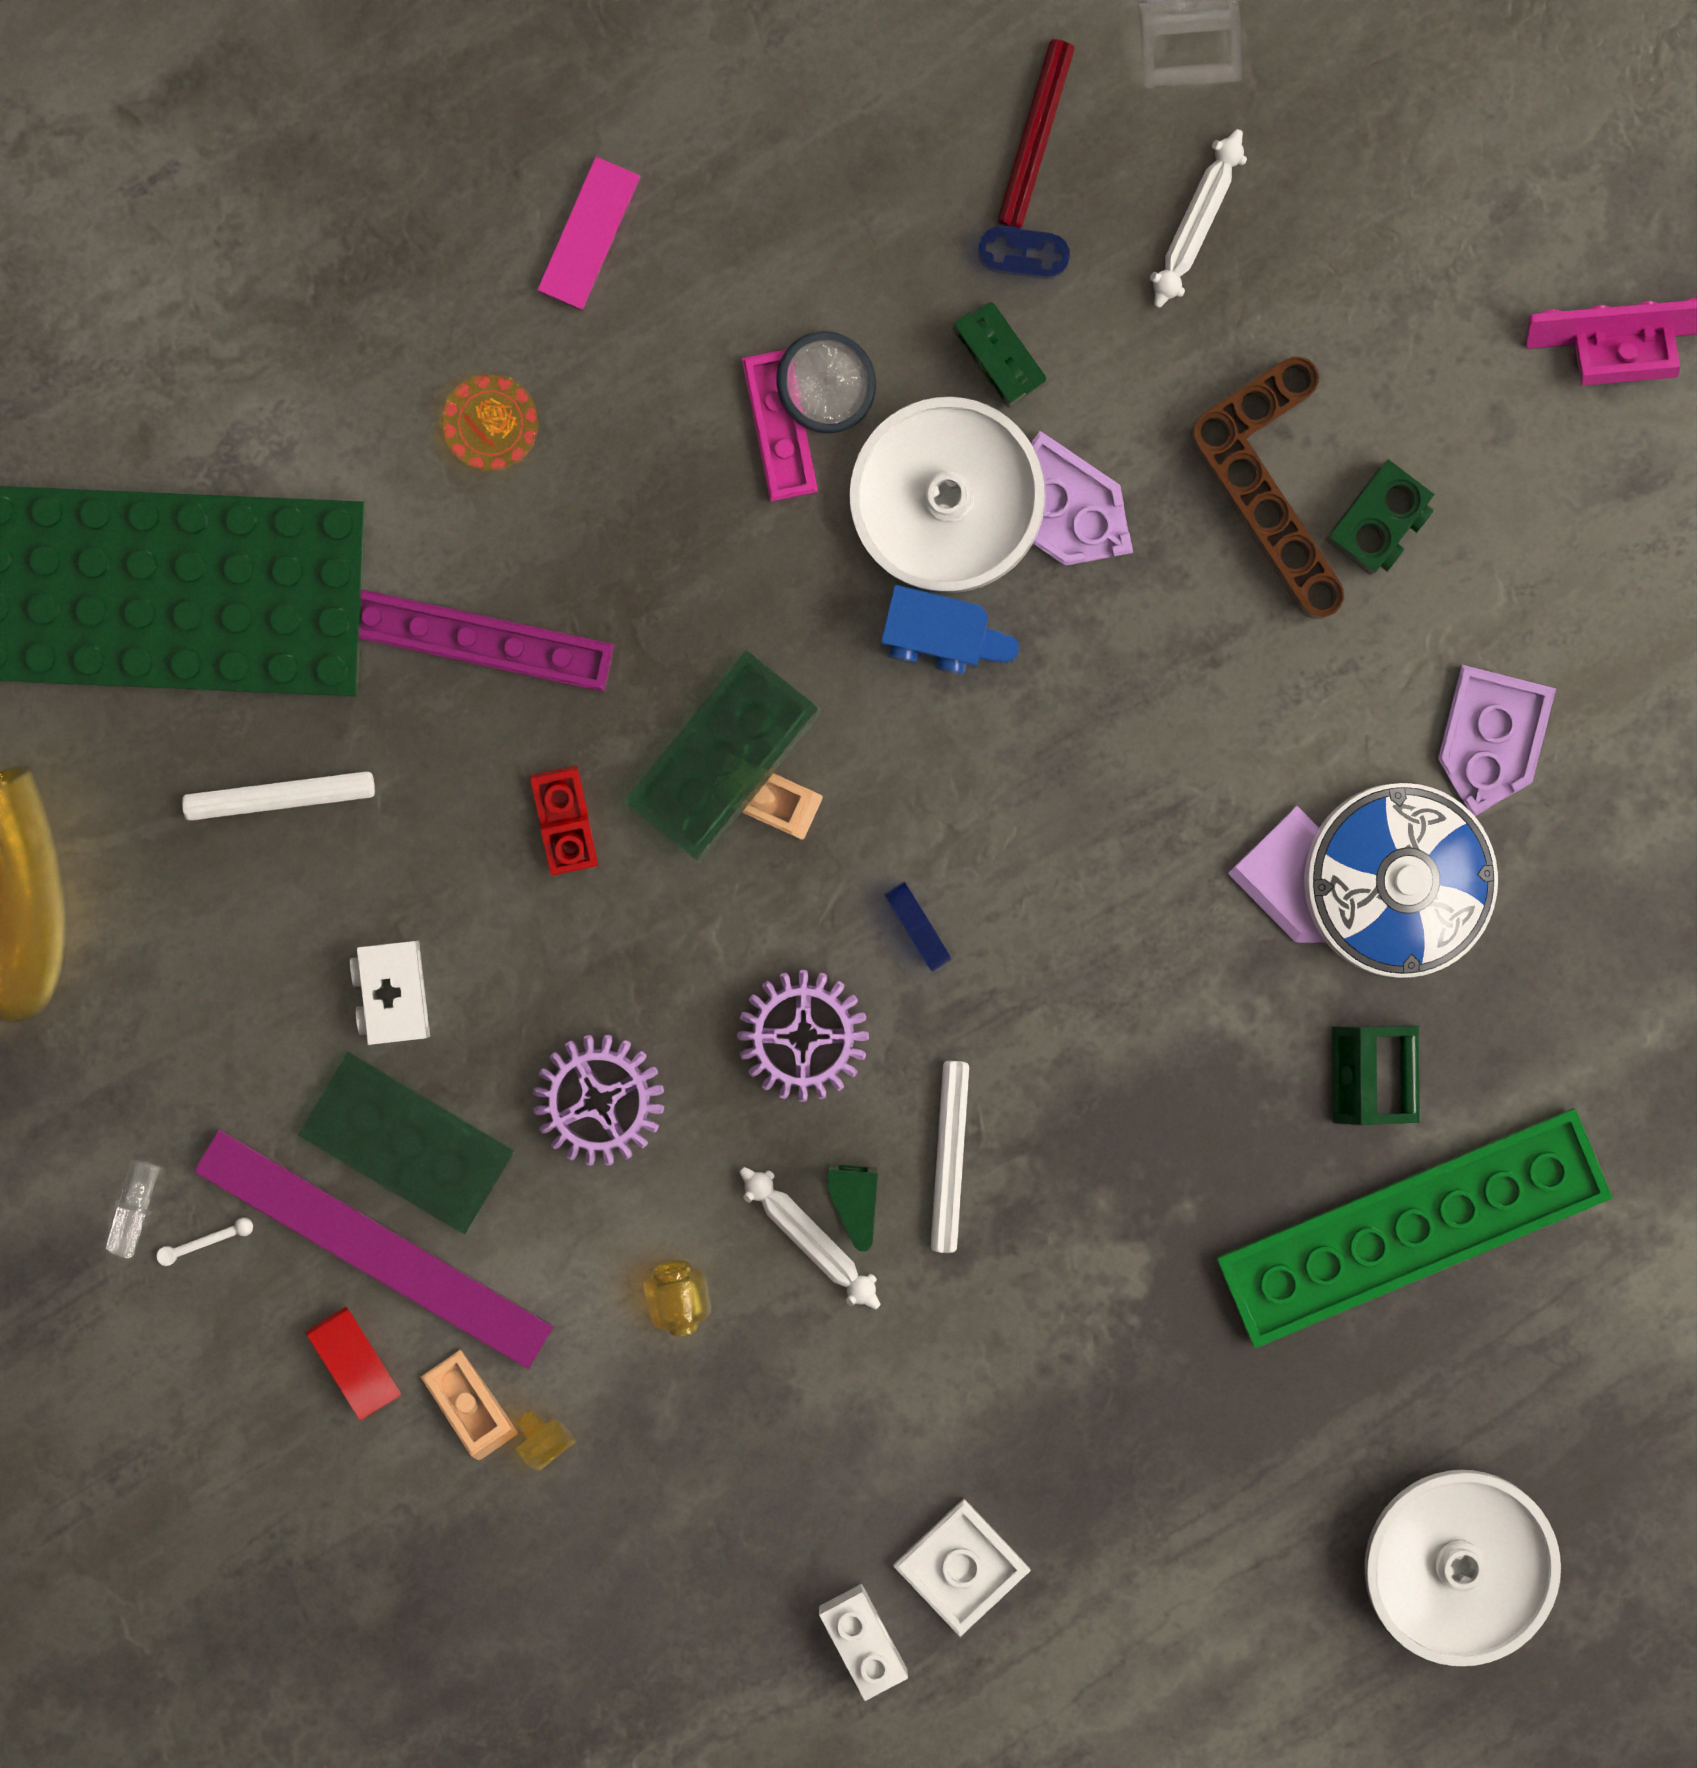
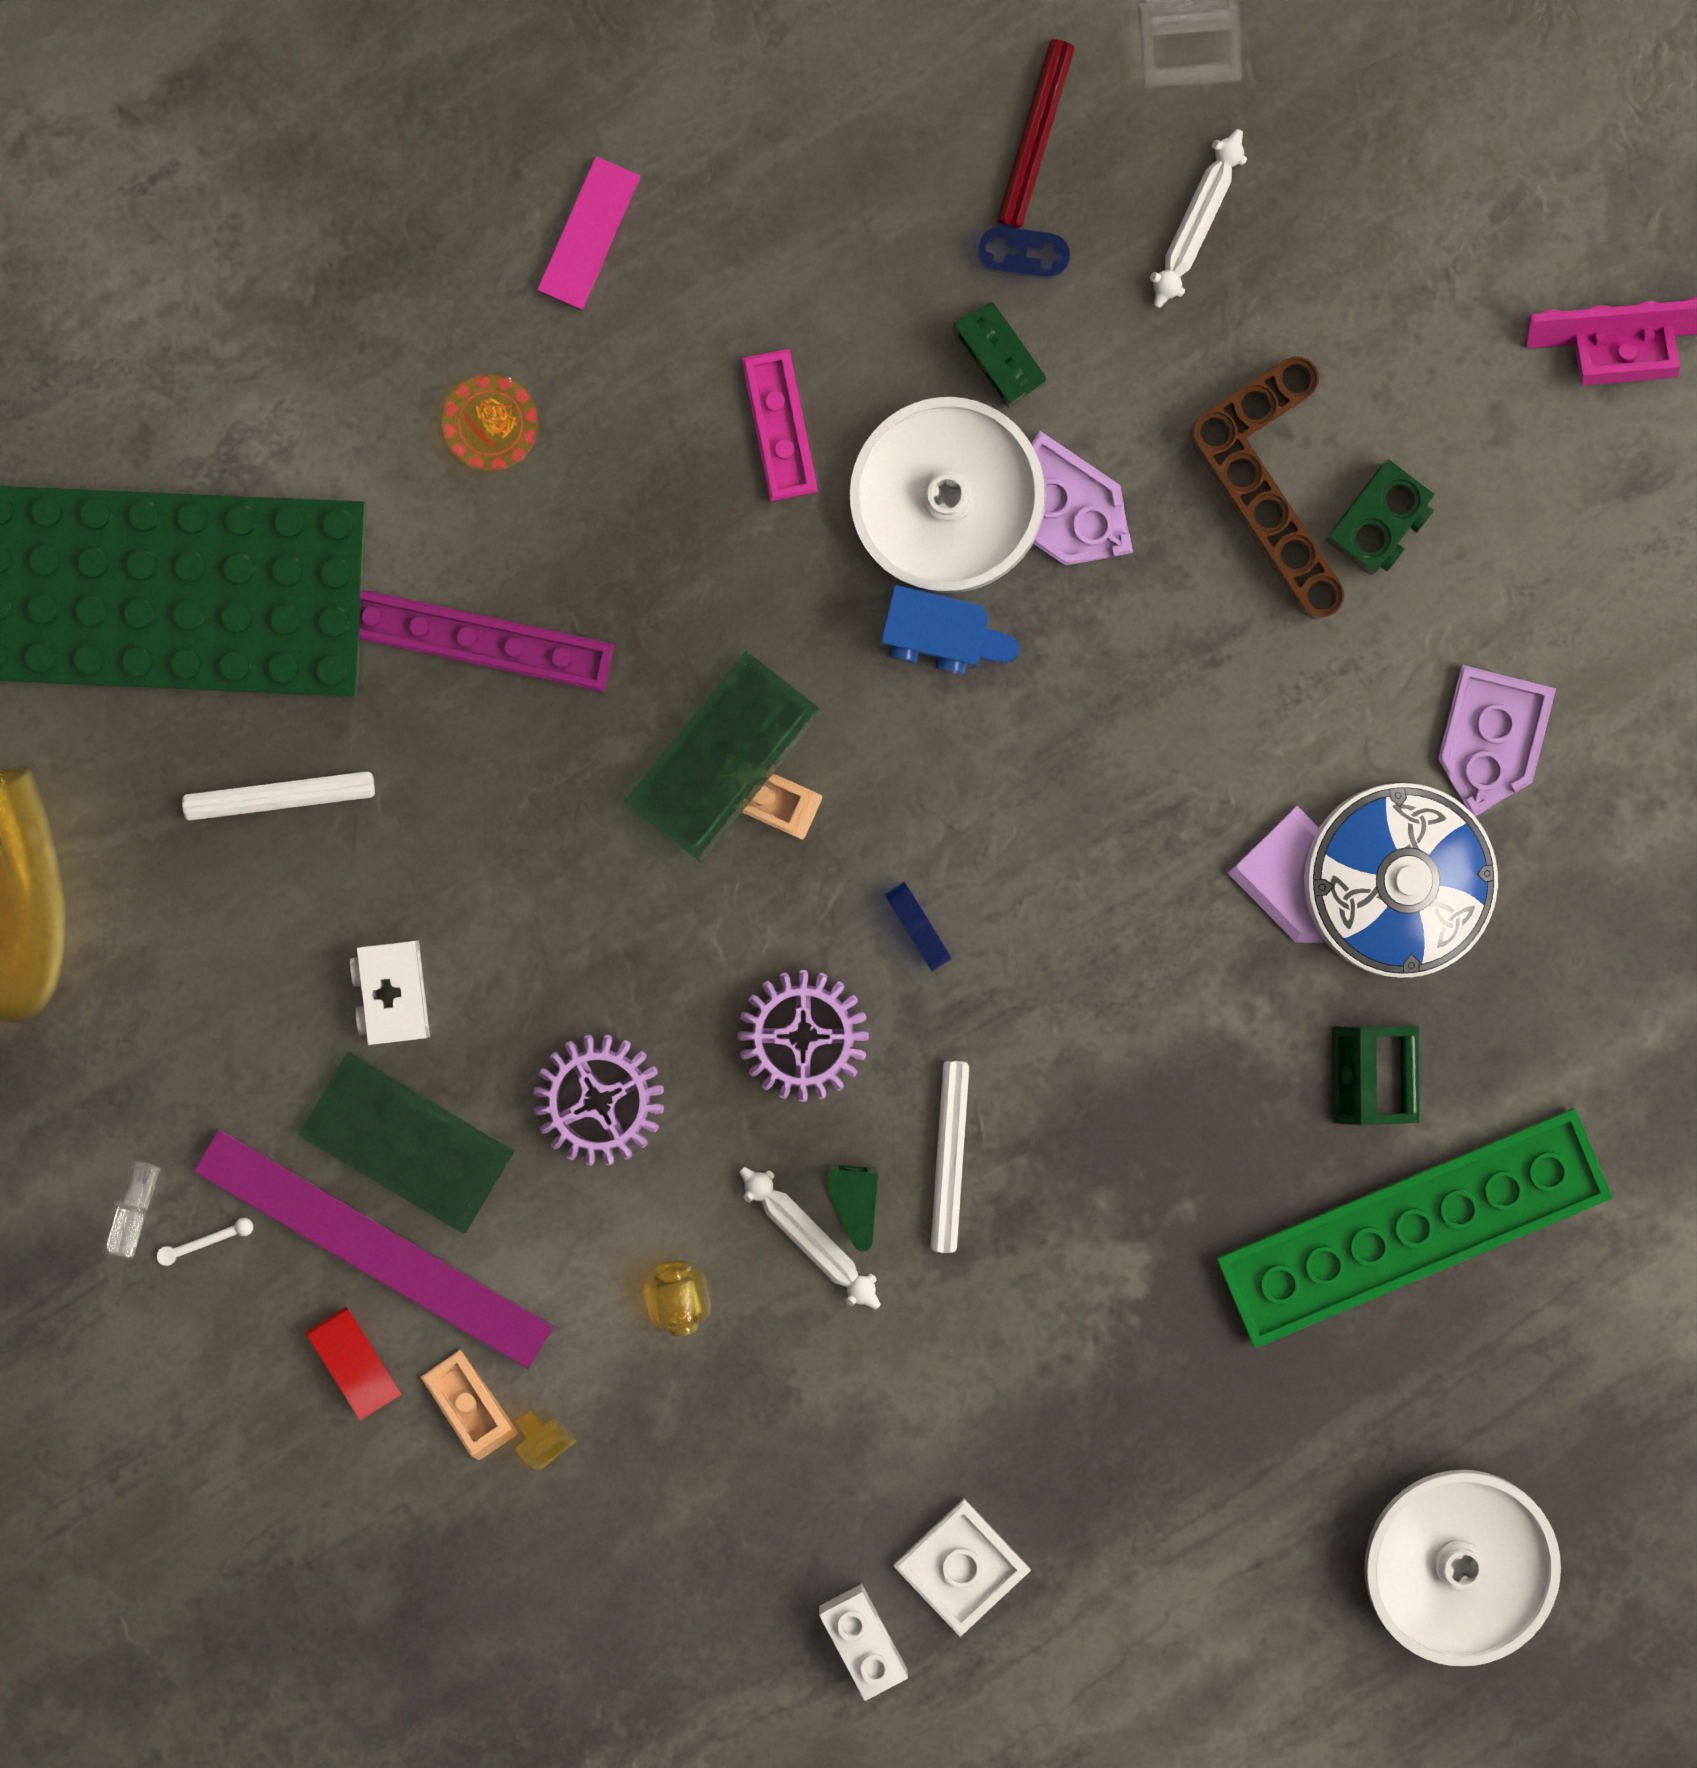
(564, 820): red slope -> none
(826, 382): clear wheel -> none

